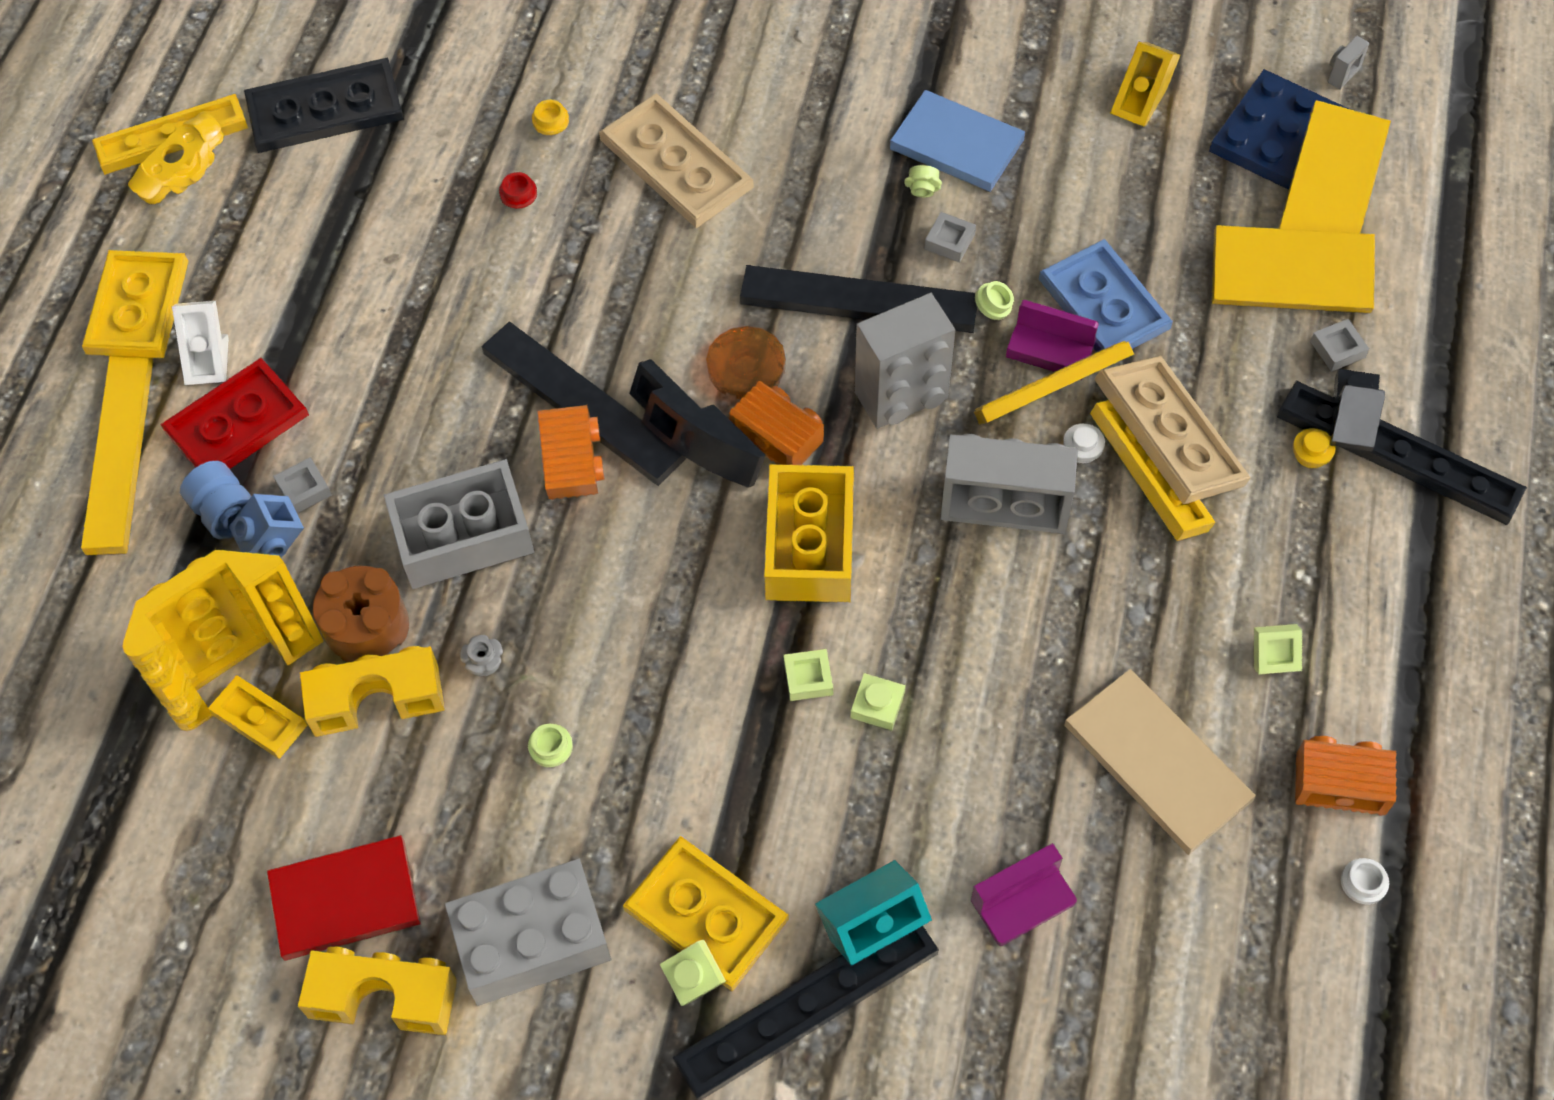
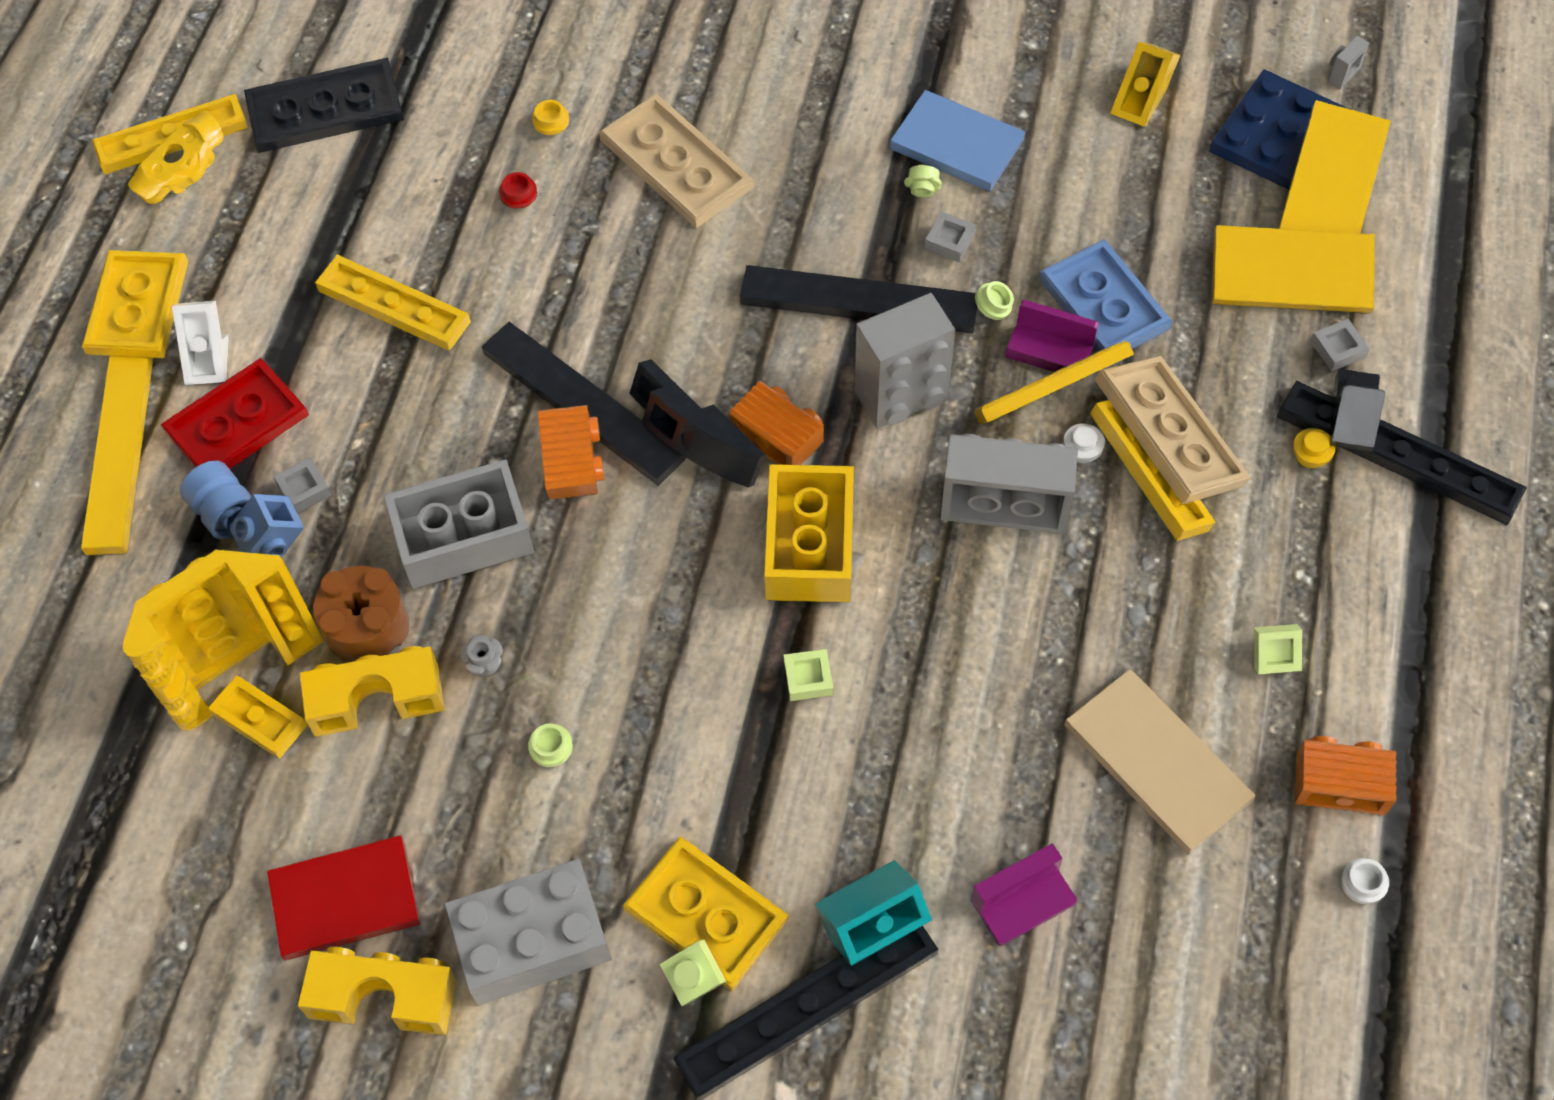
(393, 302): none -> yellow plate
(743, 358): clear orange tile -> none
(878, 701): yellowish green plate -> none

